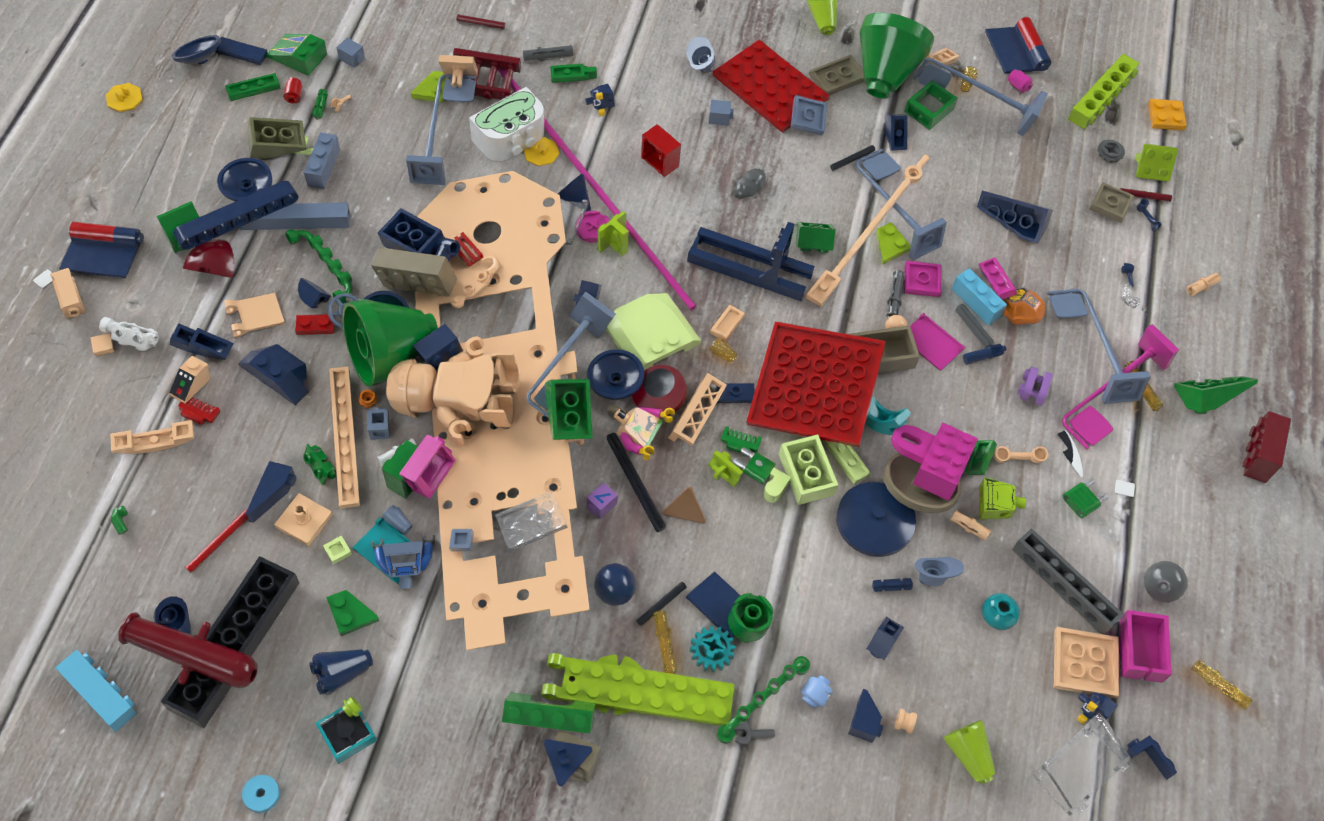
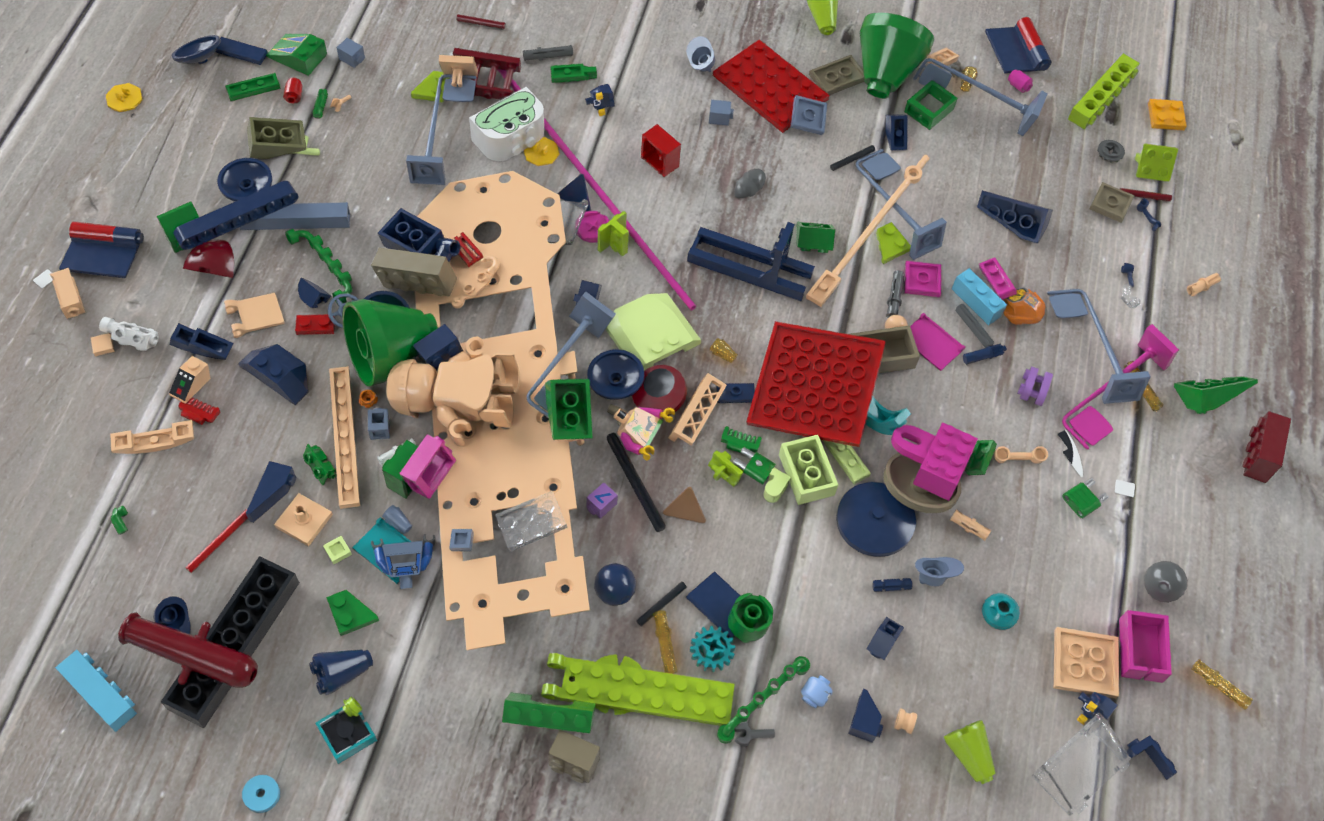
(322, 160): sand blue brick -> none
(565, 758): dark blue piece -> none
(727, 323): light nougat tile -> none
(998, 500): lime torso -> none
(1067, 582): dark grey brick -> none

